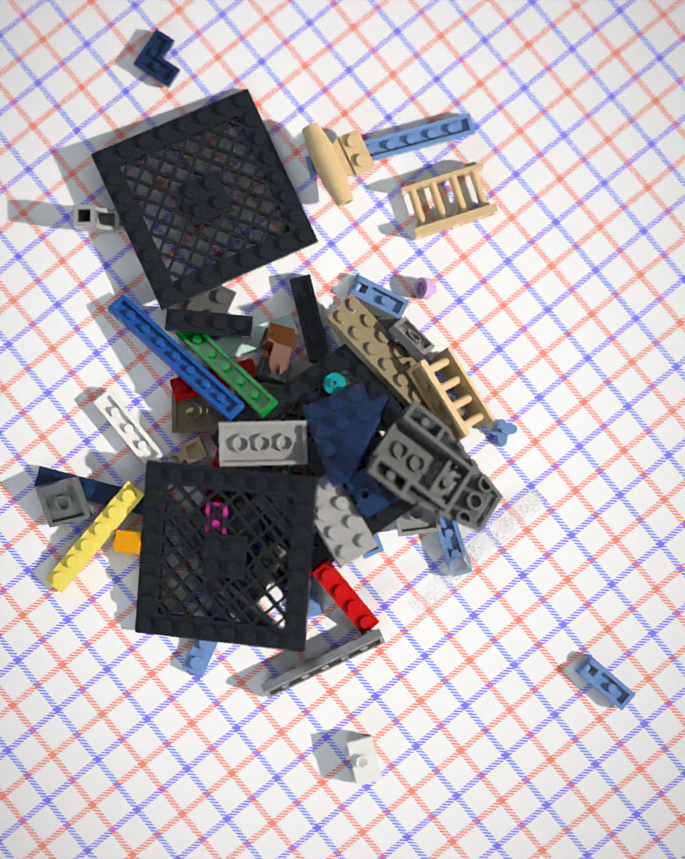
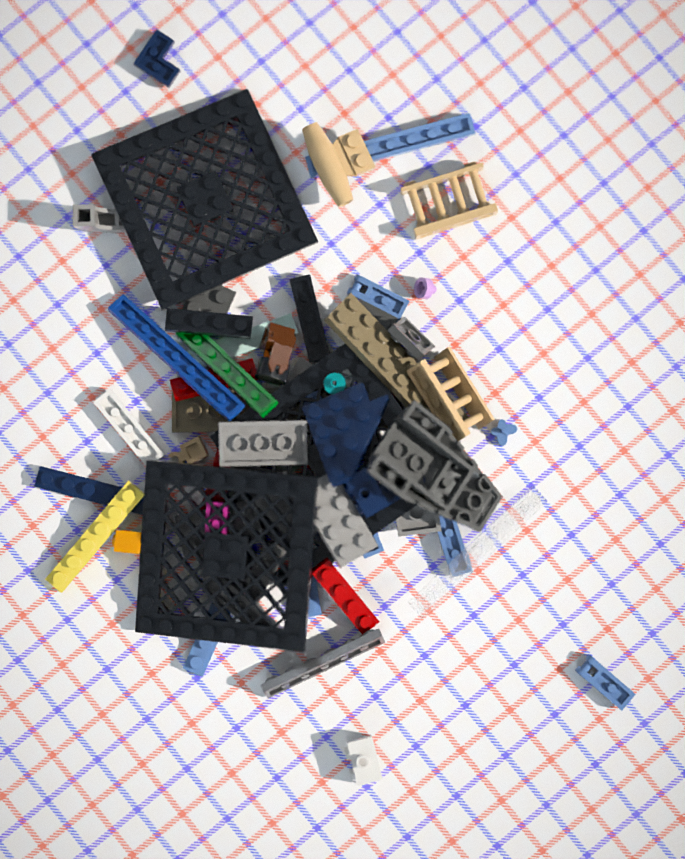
(63, 502): dark grey plate -> none

